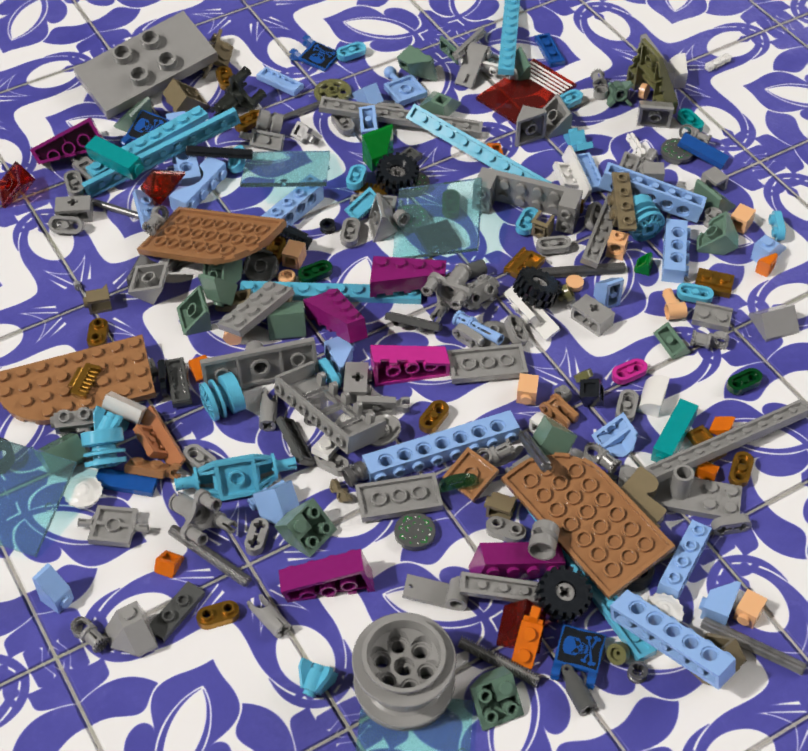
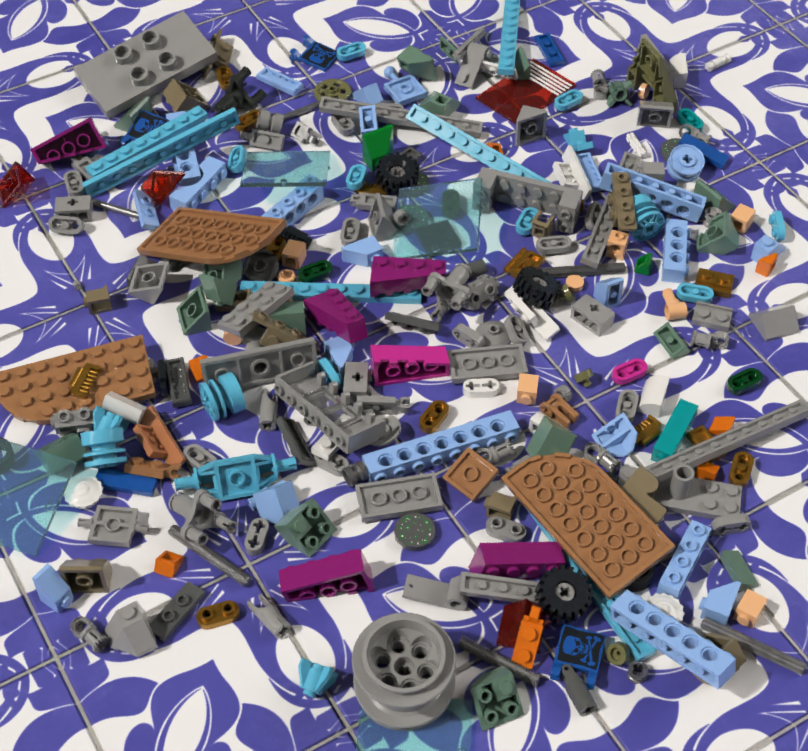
(87, 575): none -> dark tan slope
(97, 332): pearl gold plate -> none
(114, 157): teal brick -> none
(155, 220): light grey connector -> none
(219, 152): black axle -> none
(277, 331): none -> dark tan bracket
(327, 230): black bush -> none
(342, 494): dark tan piece -> none
(361, 205): medium azure tile -> none
(362, 251): none -> light blue slope
(457, 481): clear green tile -> none
(473, 323): light blue pin -> none
(481, 388): none -> white beam
(535, 451): flat silver axle -> none
(543, 539): light grey wheel -> none
(558, 117): light grey slope -> none
(591, 392): black brick -> none
(647, 432): none -> pearl gold piece
(649, 157): light grey pin -> none
(685, 163): none -> light blue wheel
(715, 177): light grey panel -> none
(738, 569): none -> sand green slope

